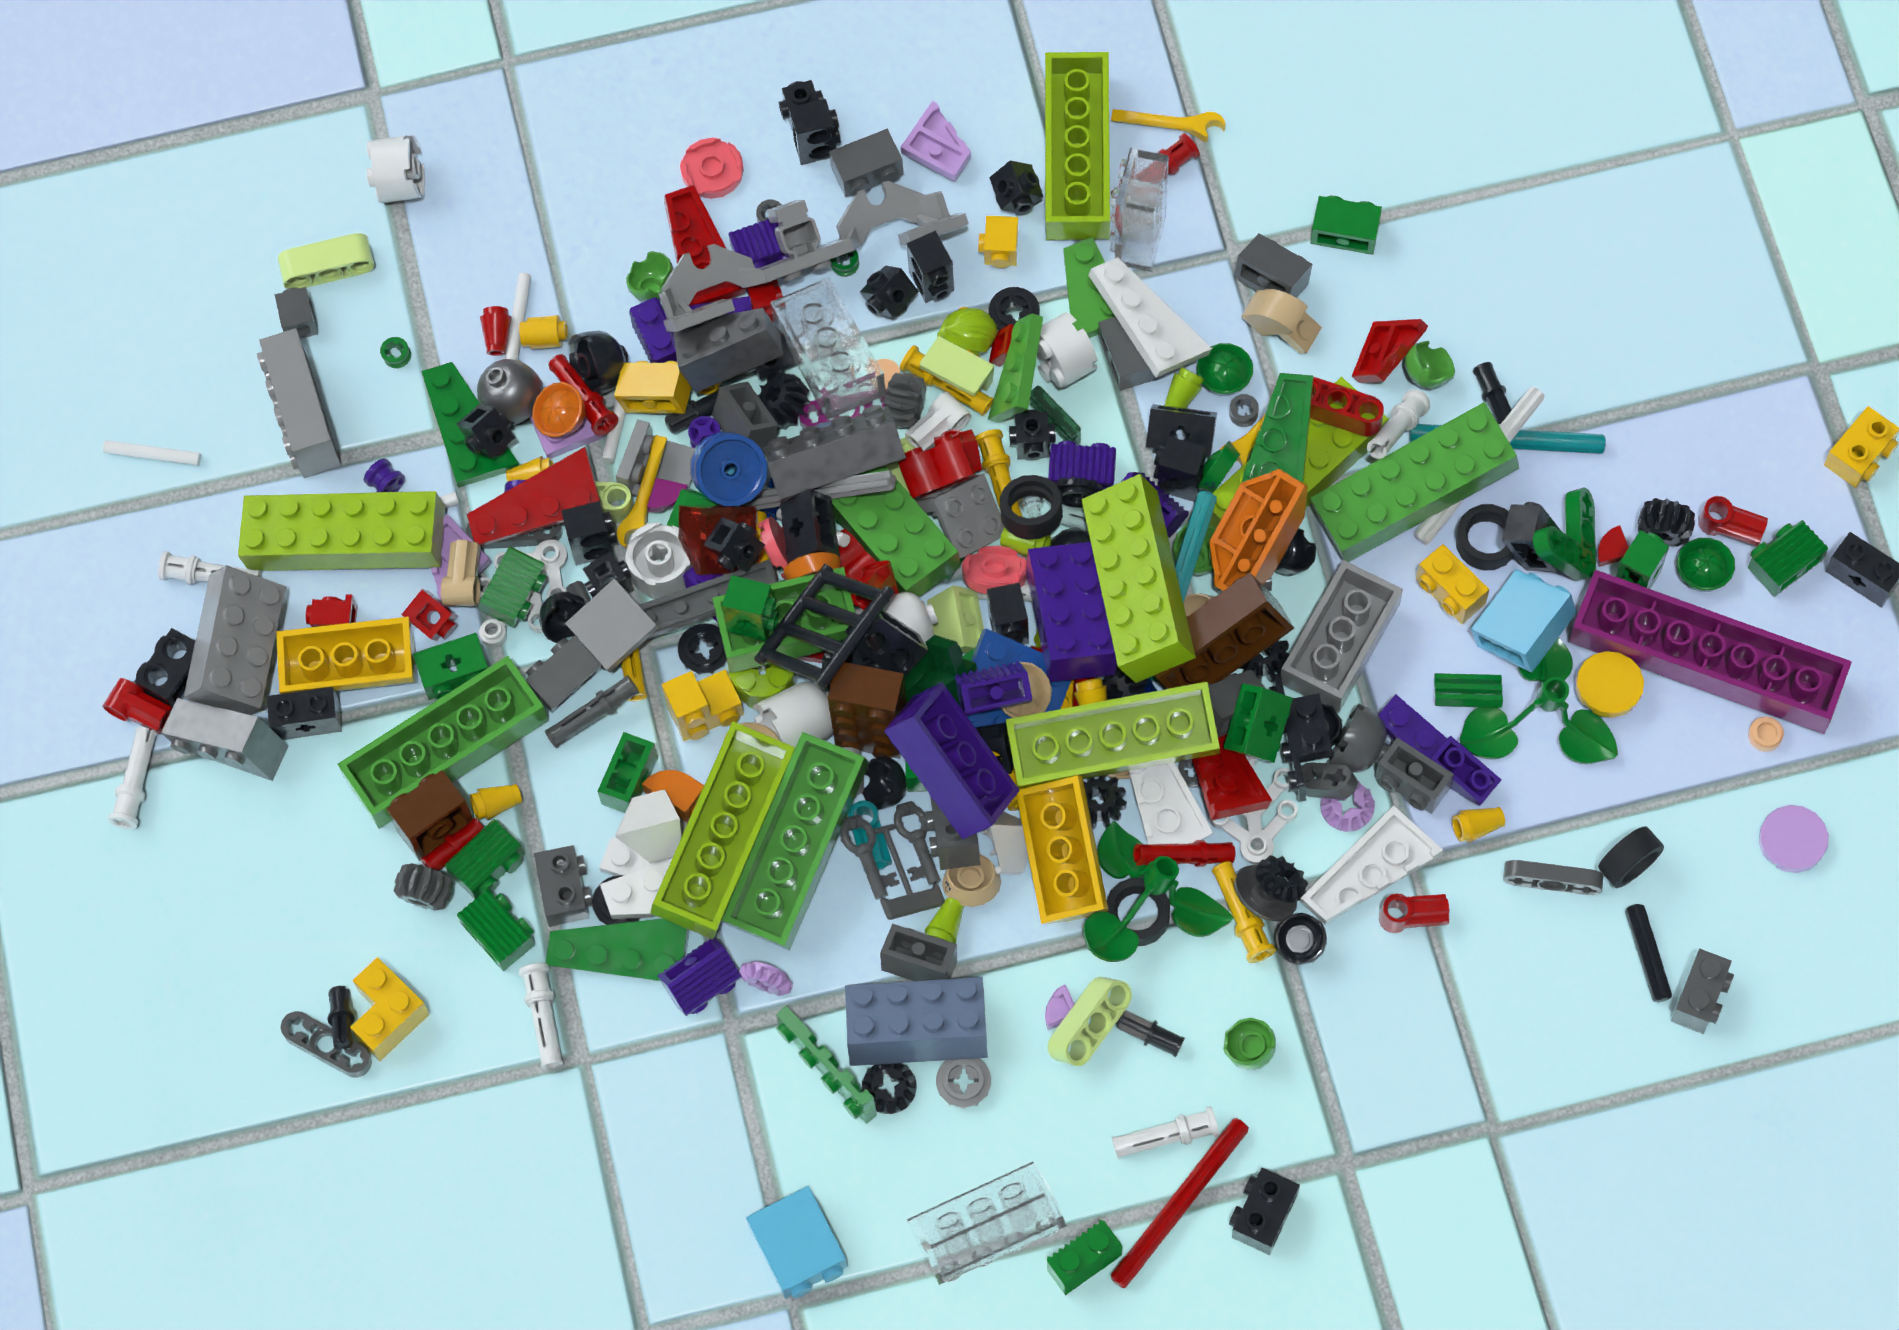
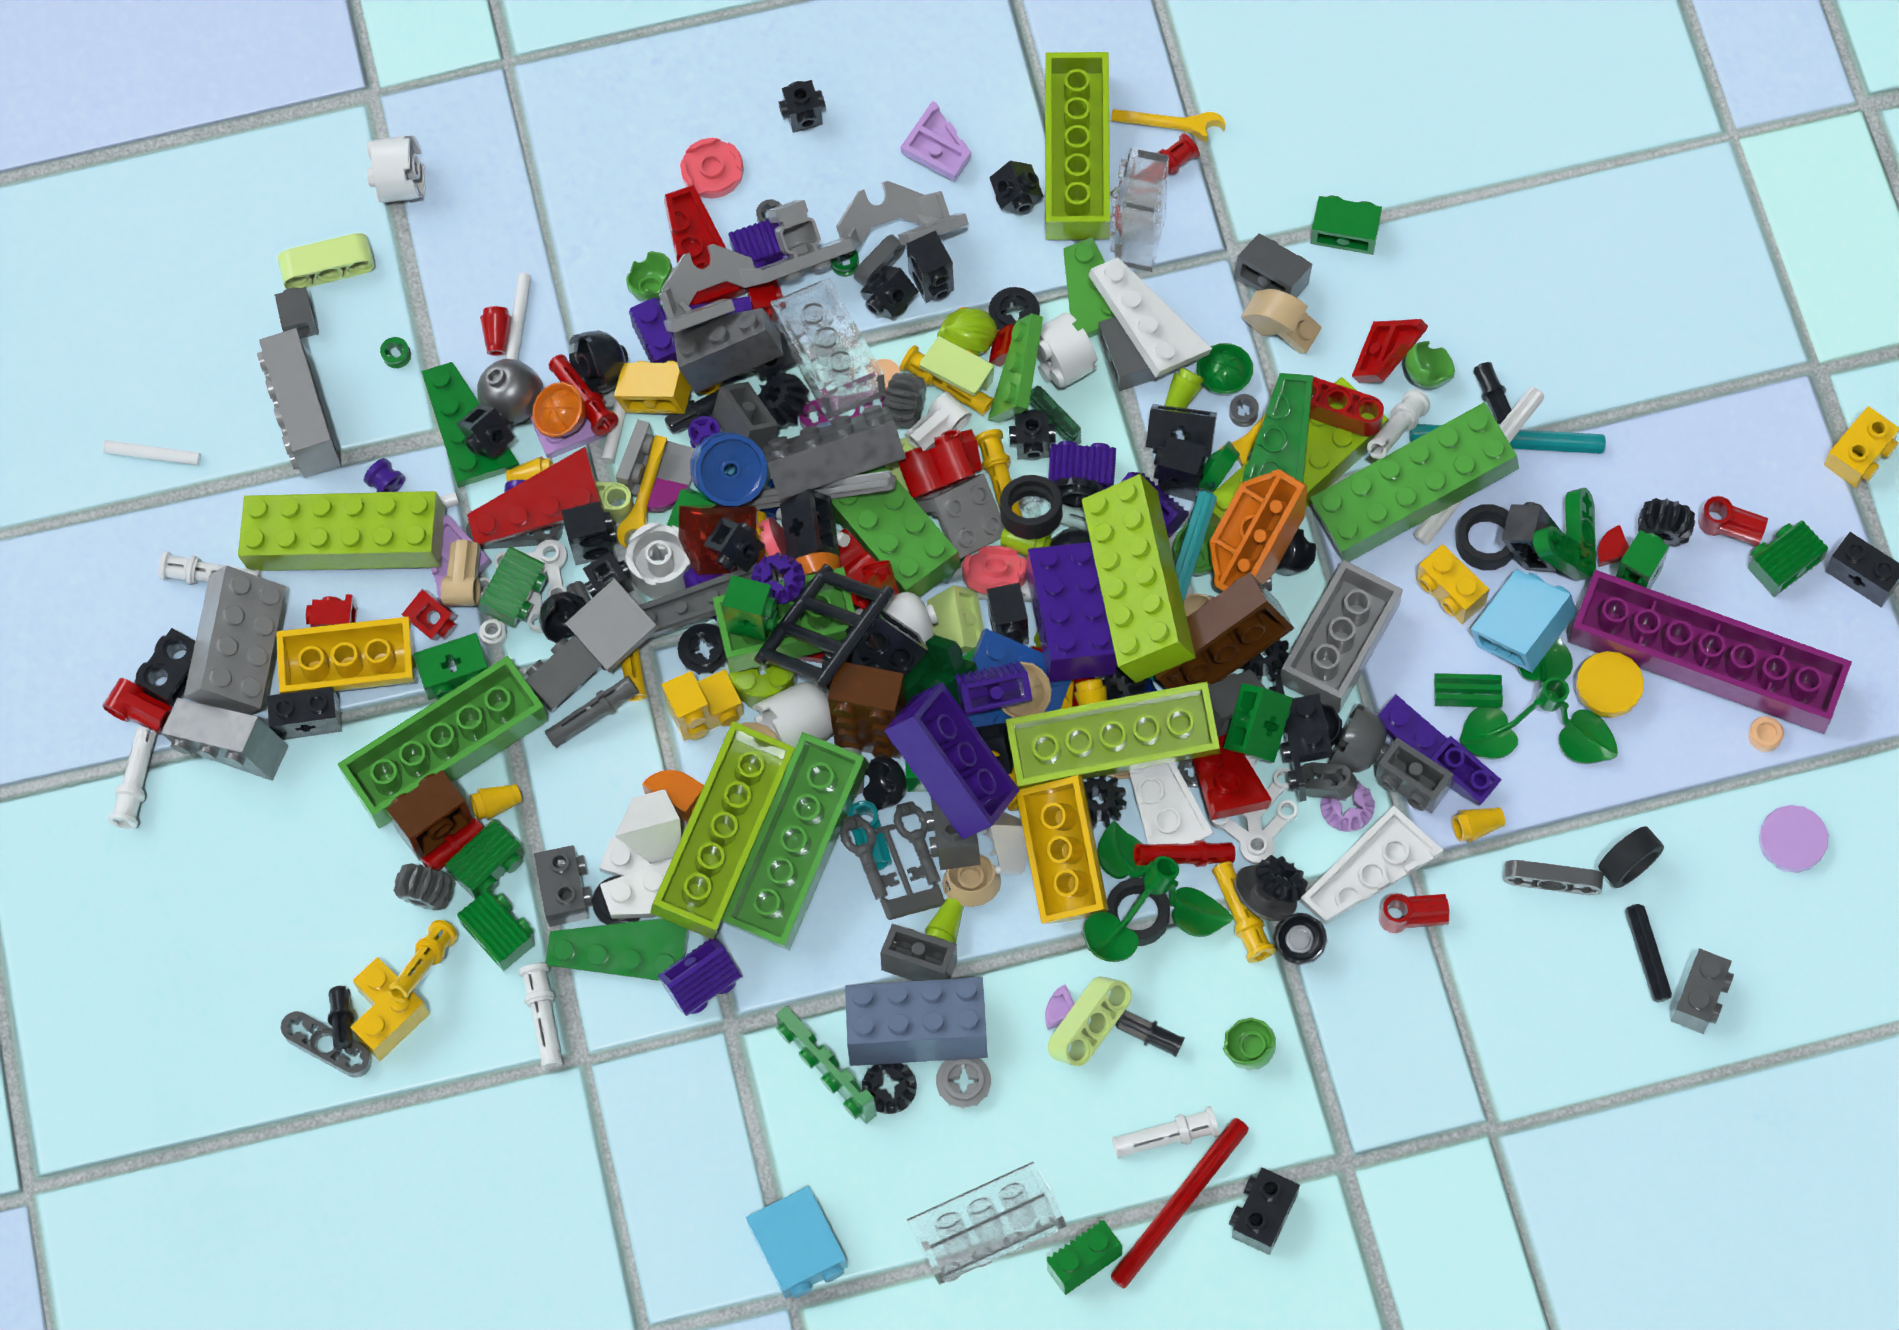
(428, 952): none -> yellow pin
(543, 332): yellow brick -> none
(627, 771): green brick -> none
(766, 978): lavender gear -> none
(793, 579): none -> dark purple gear
(814, 131): black brick -> none
(866, 162): dark grey brick -> none
(886, 253): none -> dark grey beam
(999, 241): yellow brick -> none
(1705, 564): green hat -> none

